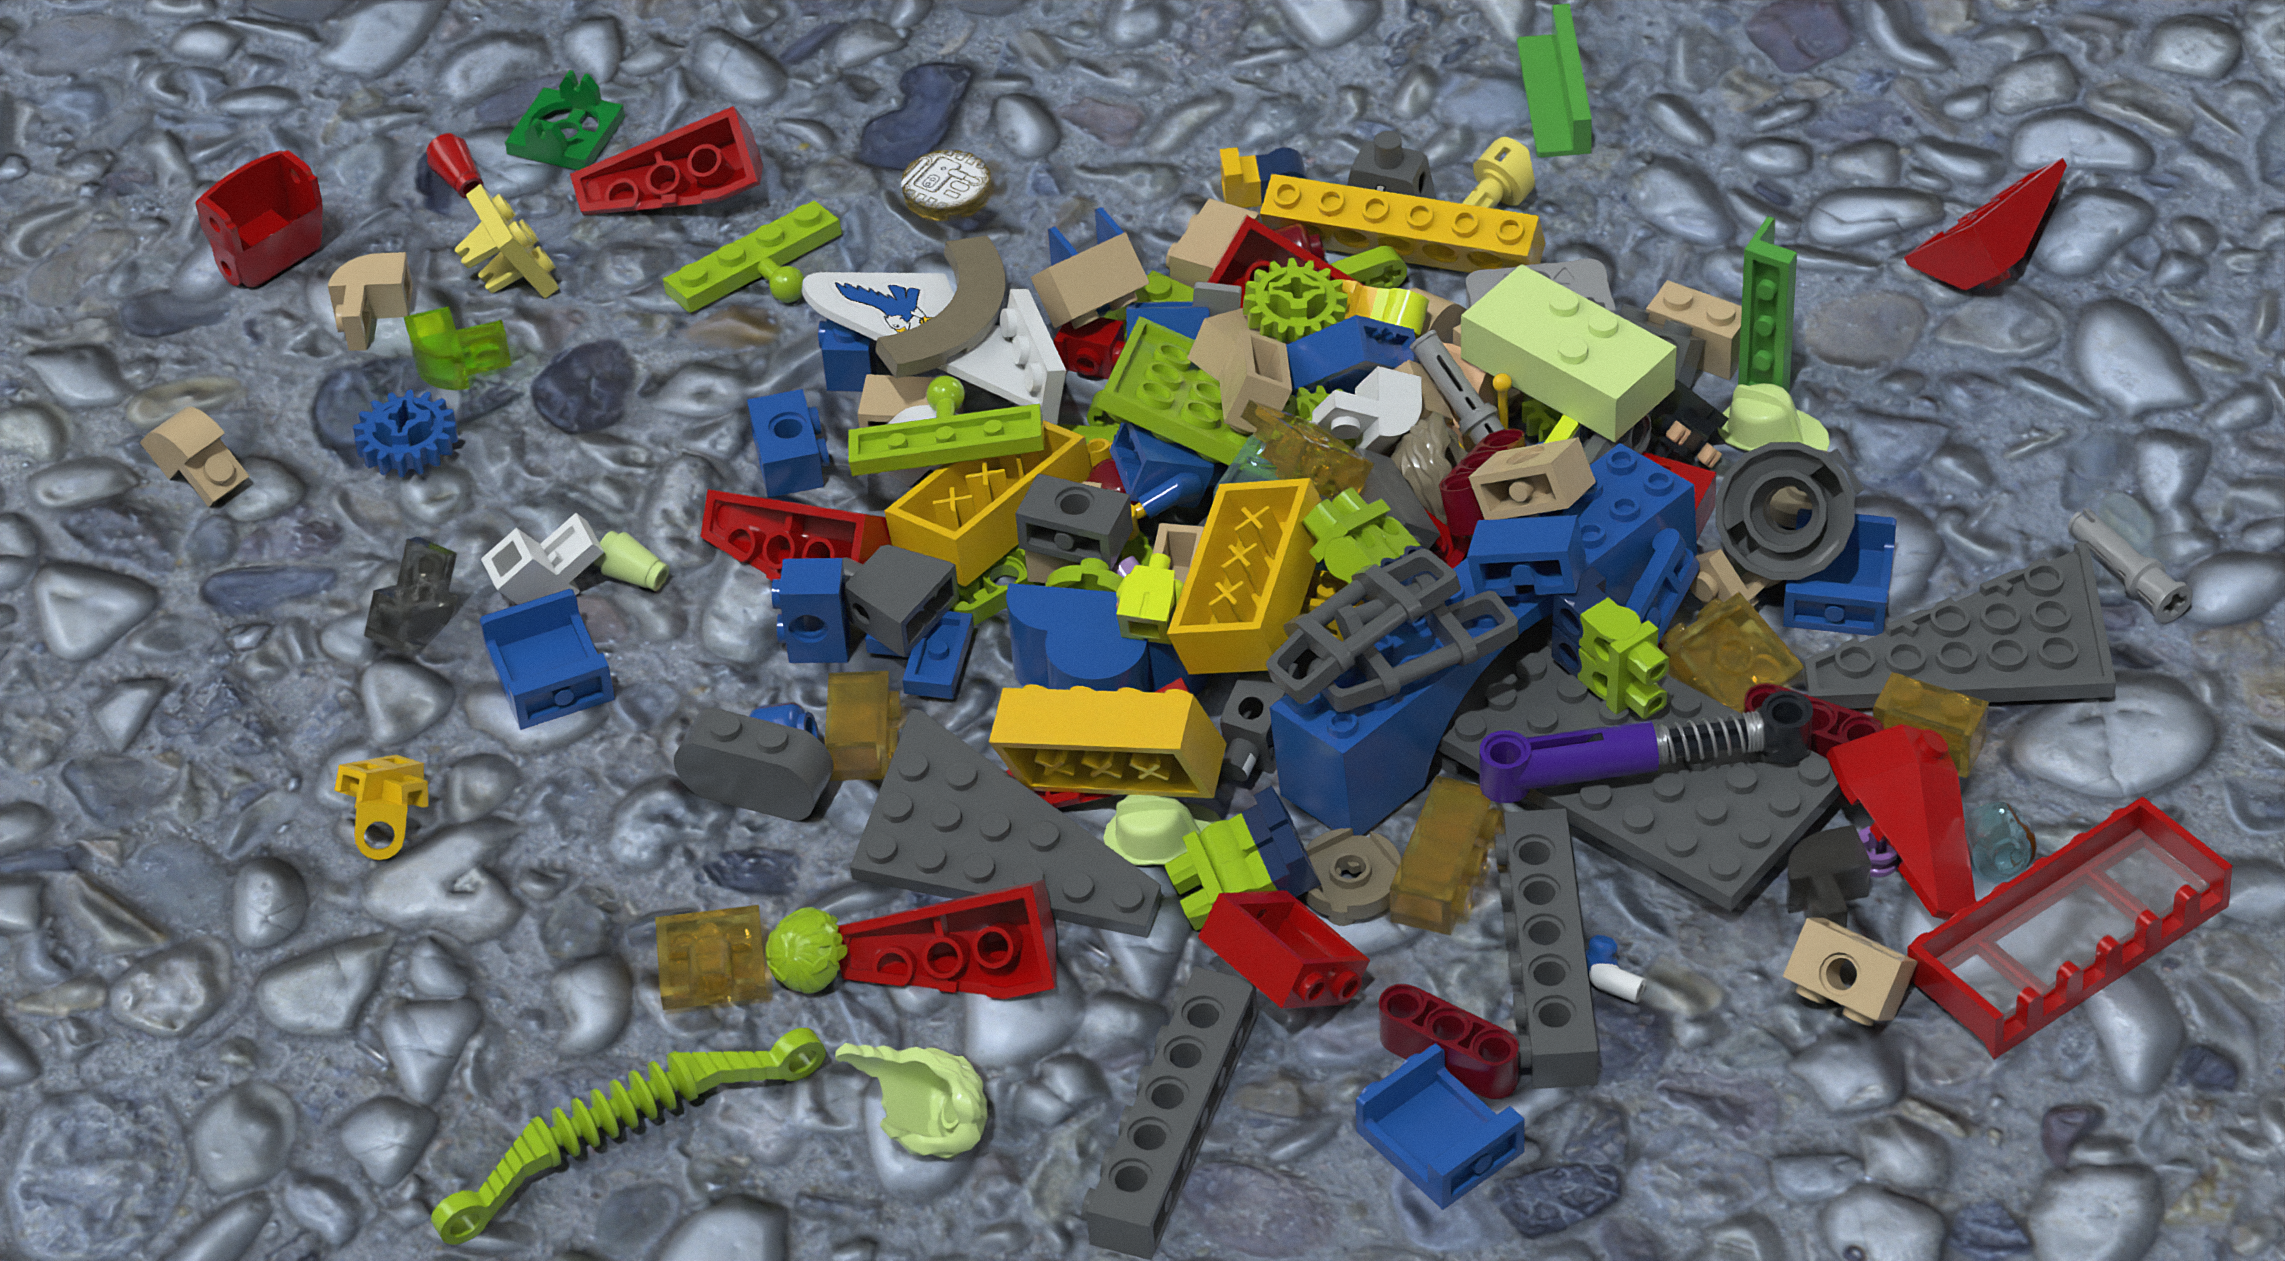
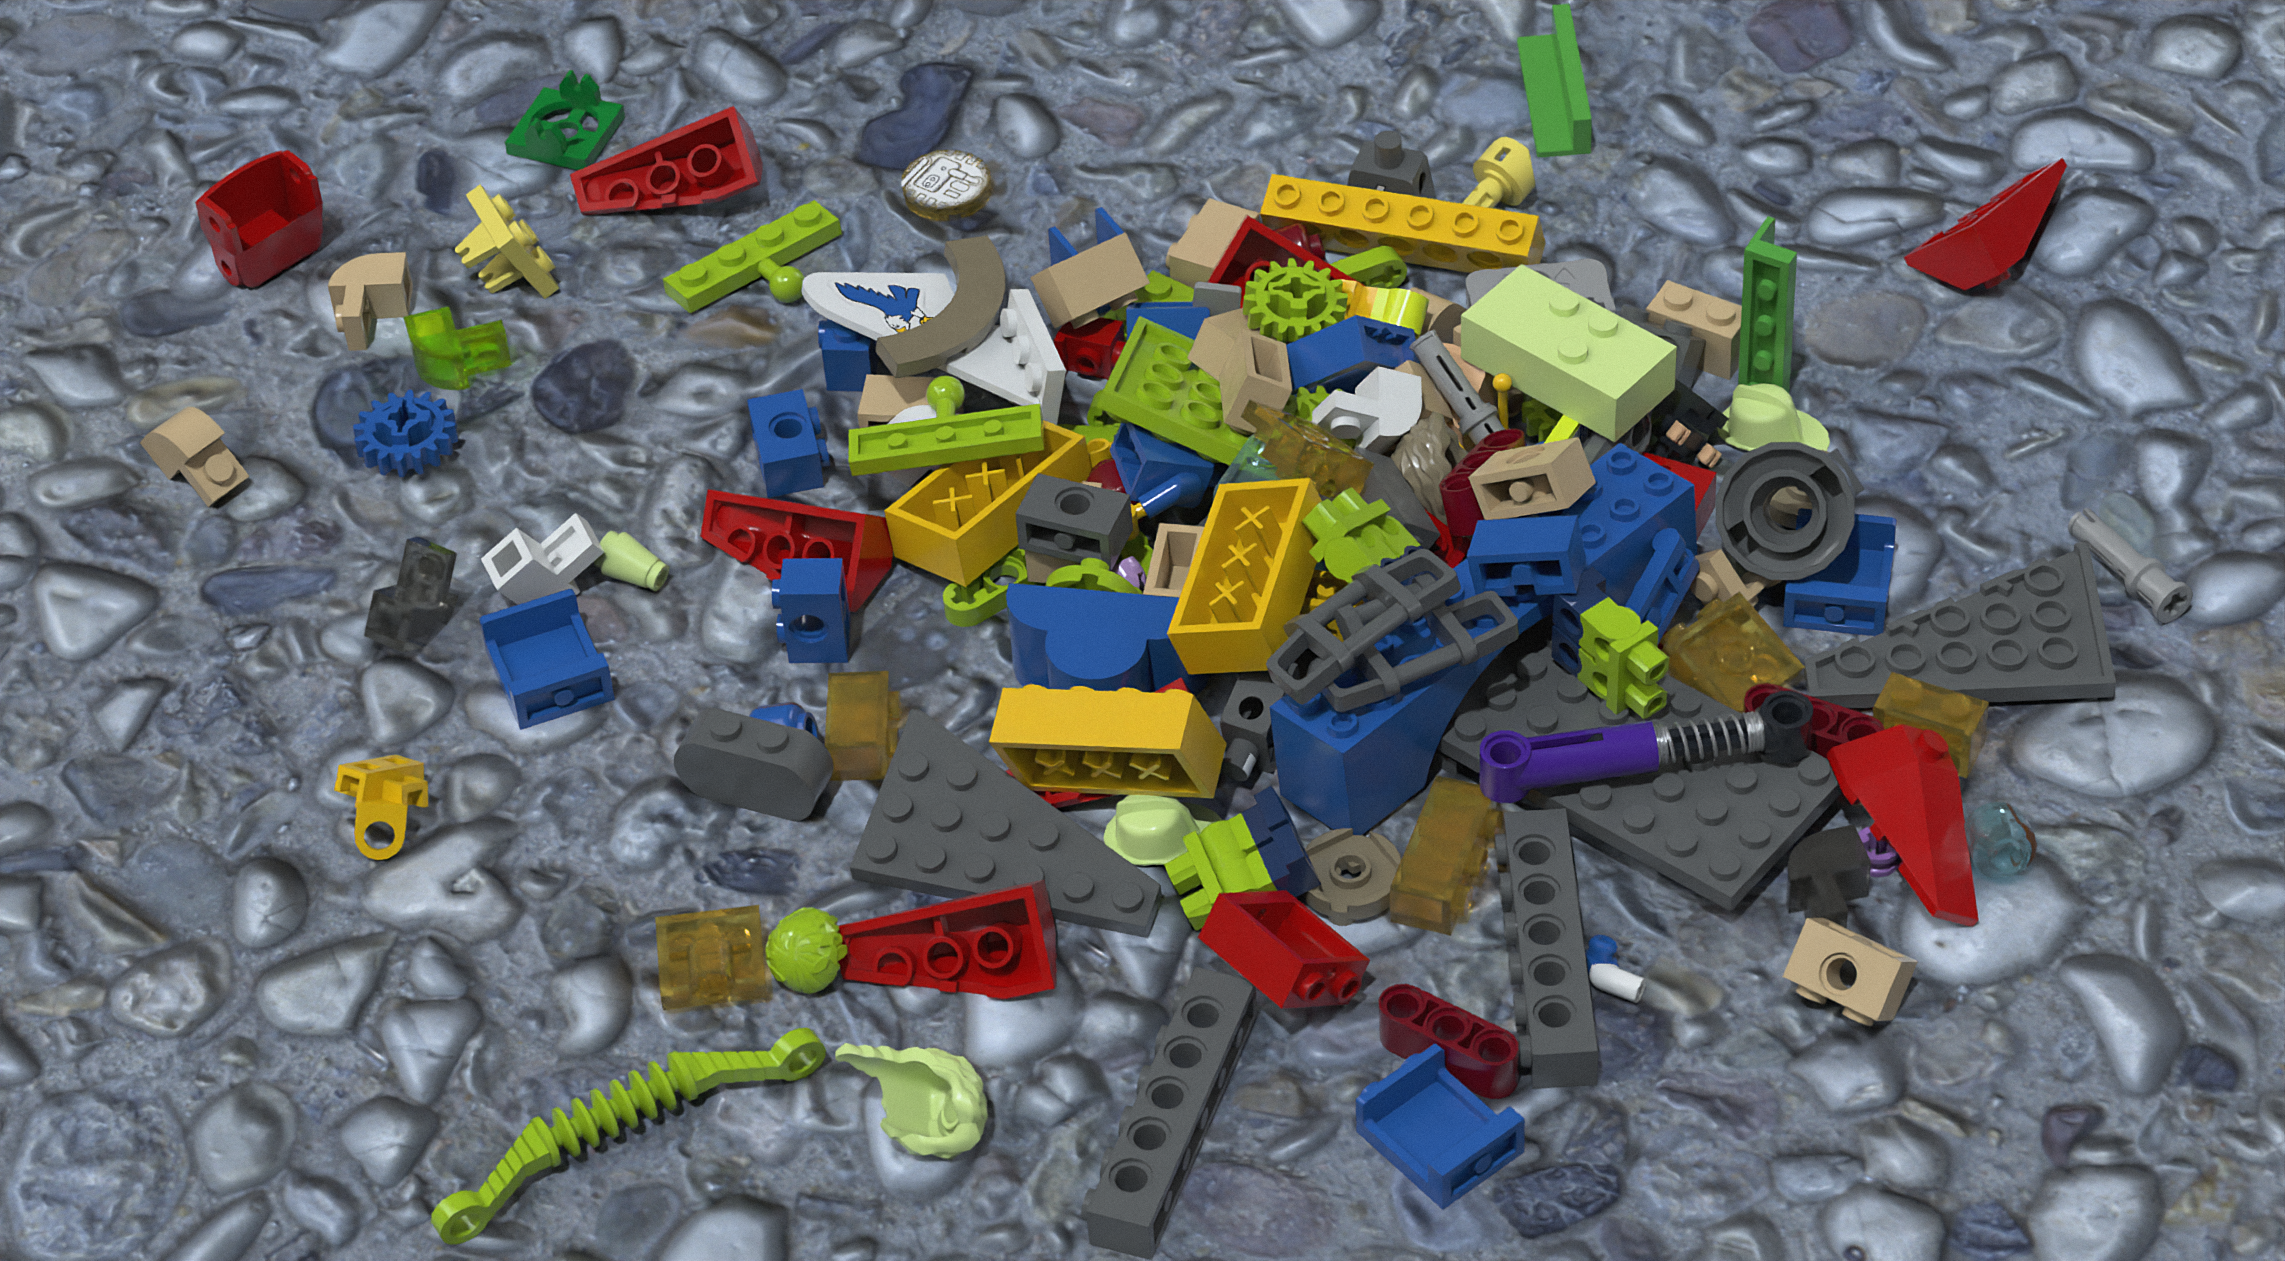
(453, 162): red cone -> none
(899, 595): dark grey torso -> none
(936, 659): blue plate -> none
(1148, 600): neon yellow piece -> none
(1247, 177): yellow leg -> none
(2070, 925): window -> none

